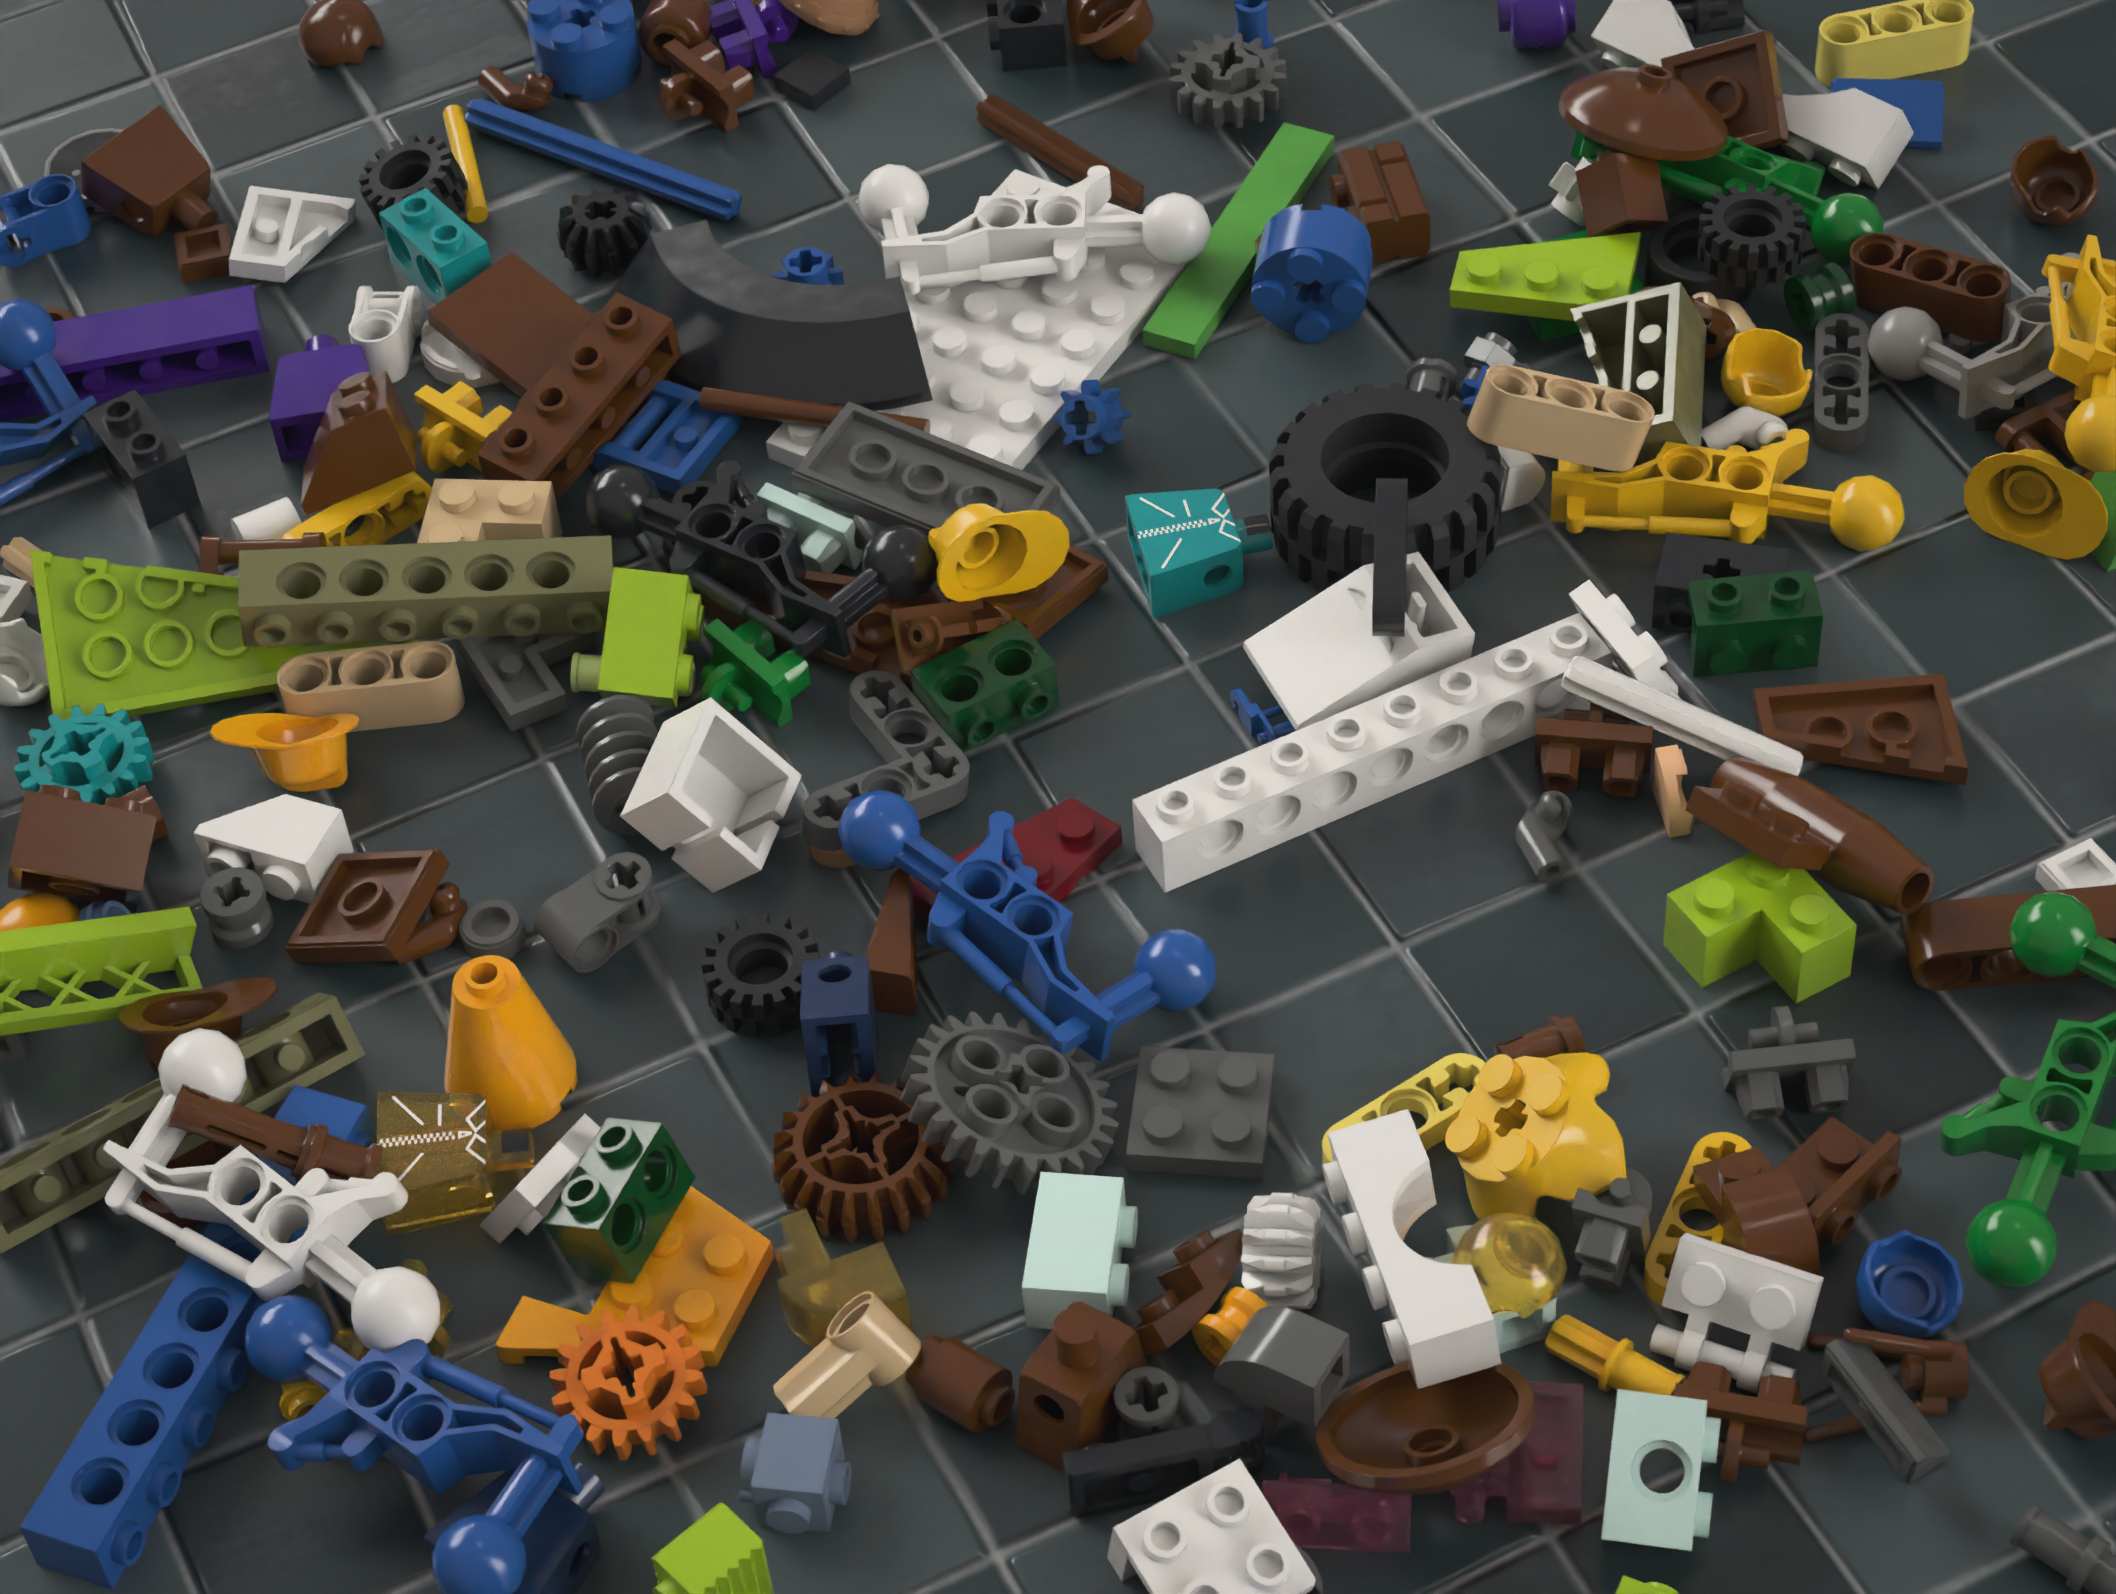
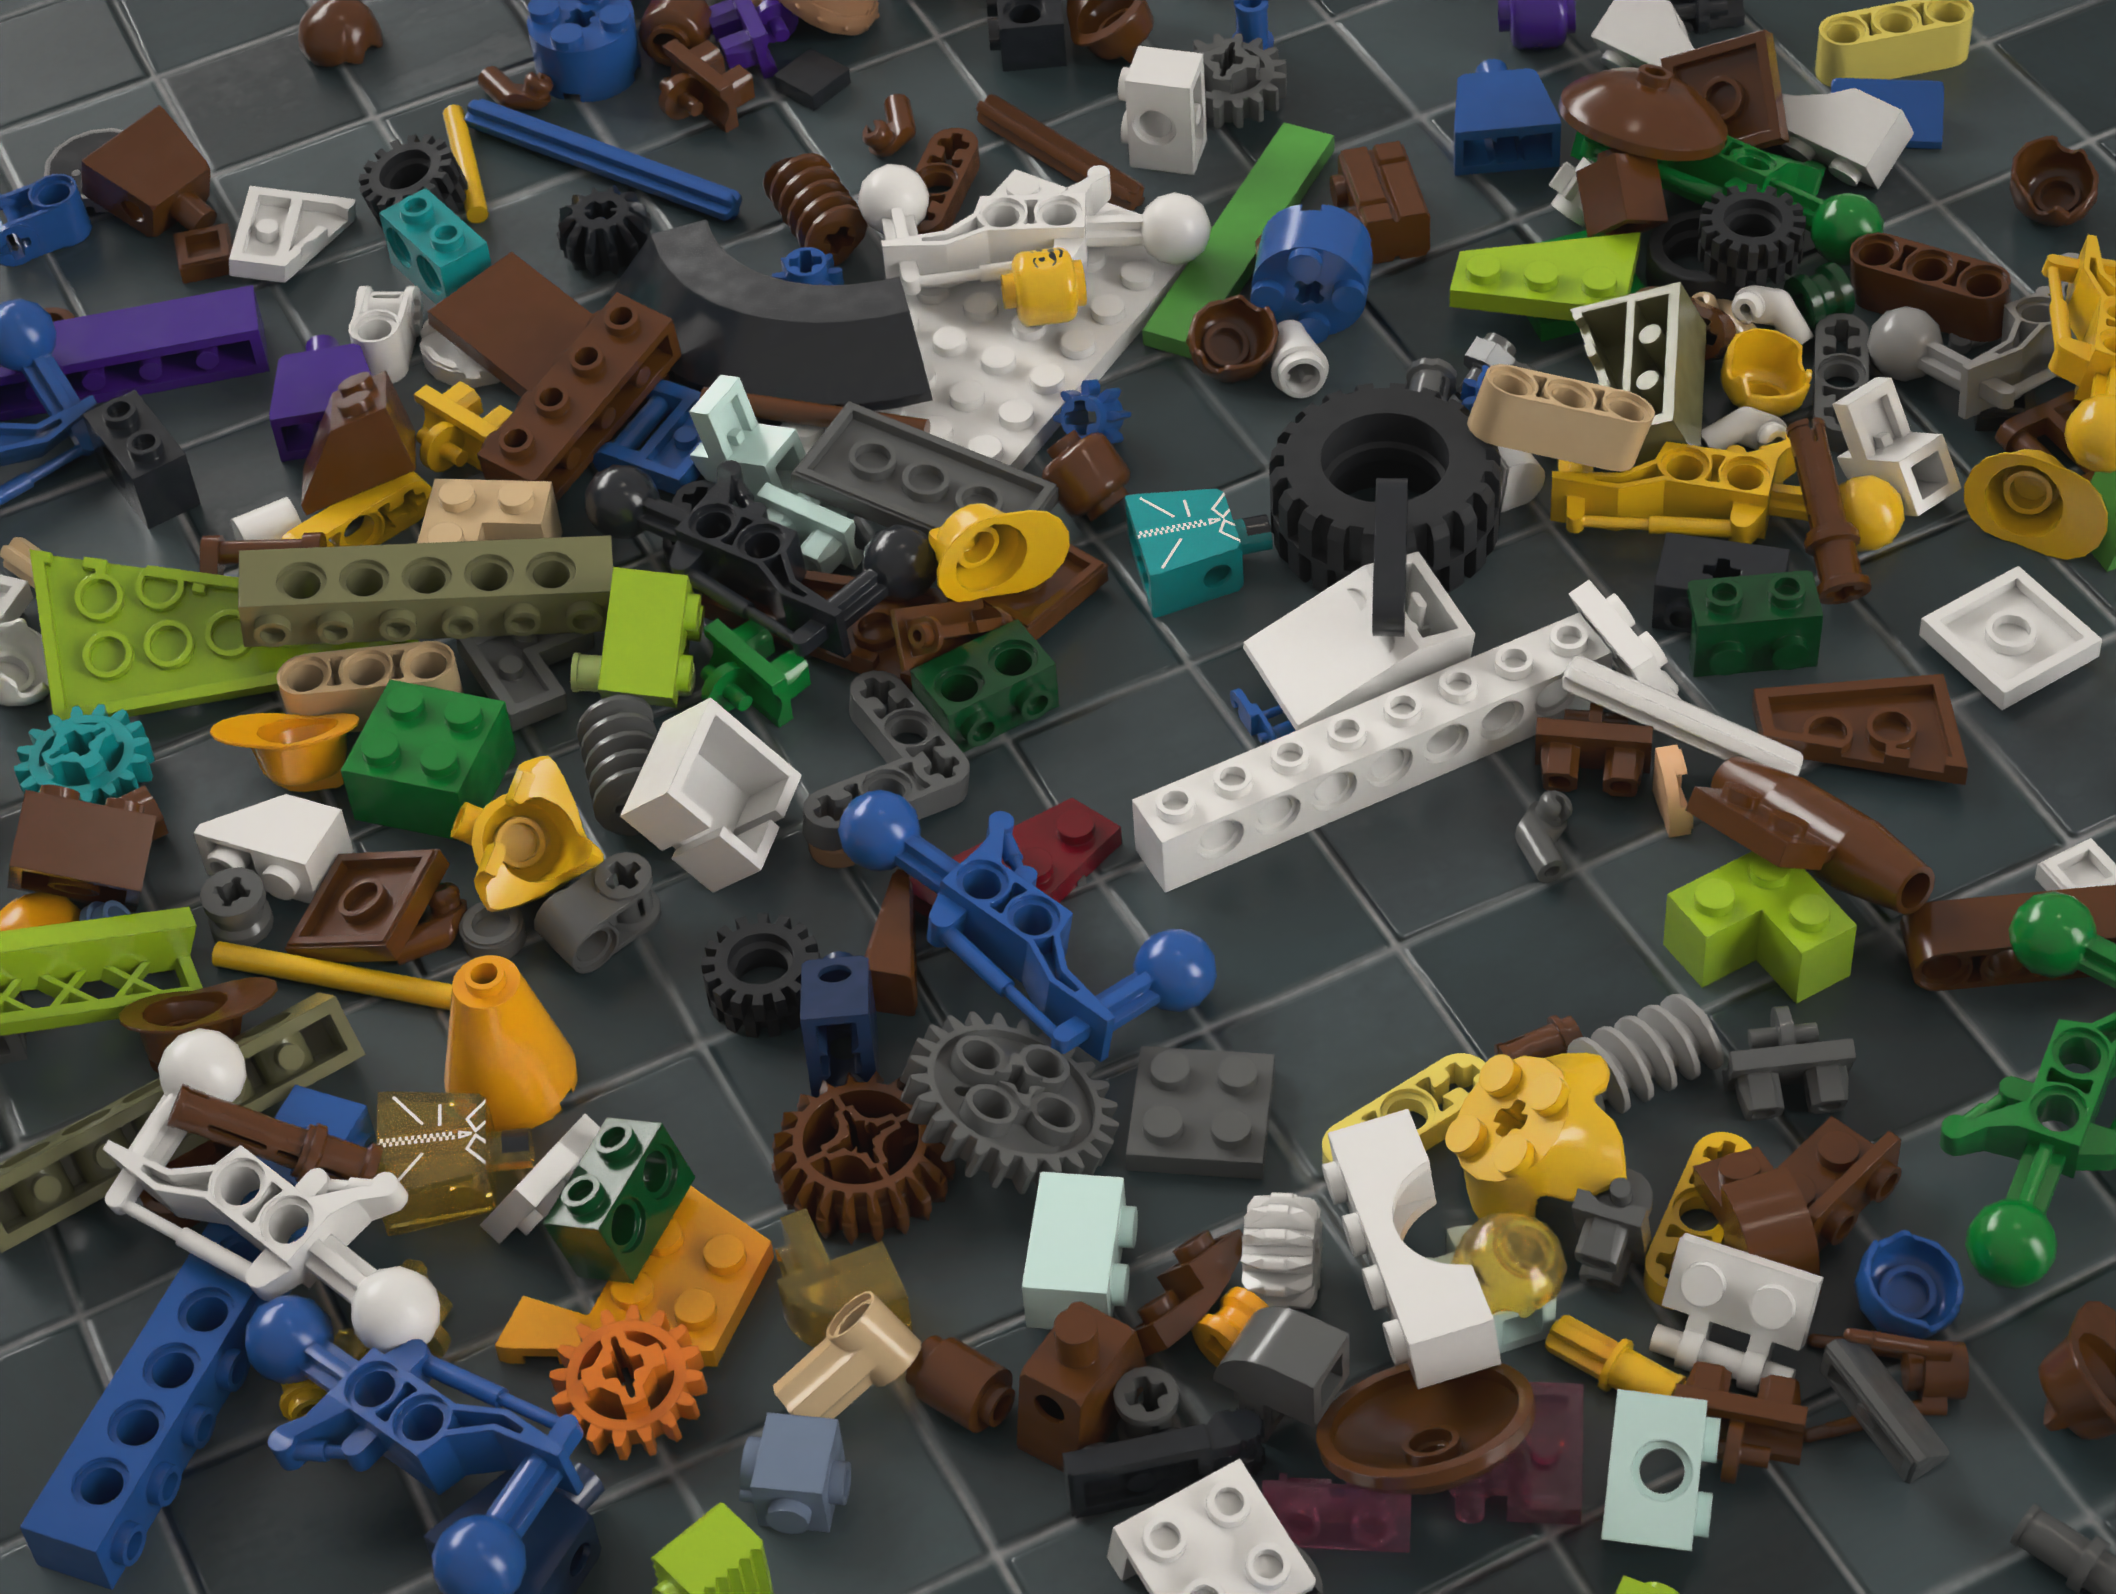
(332, 975): none -> yellow bar
(427, 757): none -> green brick
(526, 838): none -> yellow piece
(732, 433): none -> light aqua brick
(815, 205): none -> reddish brown piece
(894, 134): none -> reddish brown arm
(963, 150): none -> reddish brown beam
(1044, 287): none -> yellow head
(1087, 474): none -> reddish brown head
(1164, 110): none -> white brick
(1232, 339): none -> reddish brown hair
(1297, 361): none -> white cone
(1504, 121): none -> blue torso
(1652, 1048): none -> light grey piece
(1771, 307): none -> white arm
(1830, 538): none -> reddish brown pin
(1885, 447): none -> white brick
(2010, 637): none -> white plate

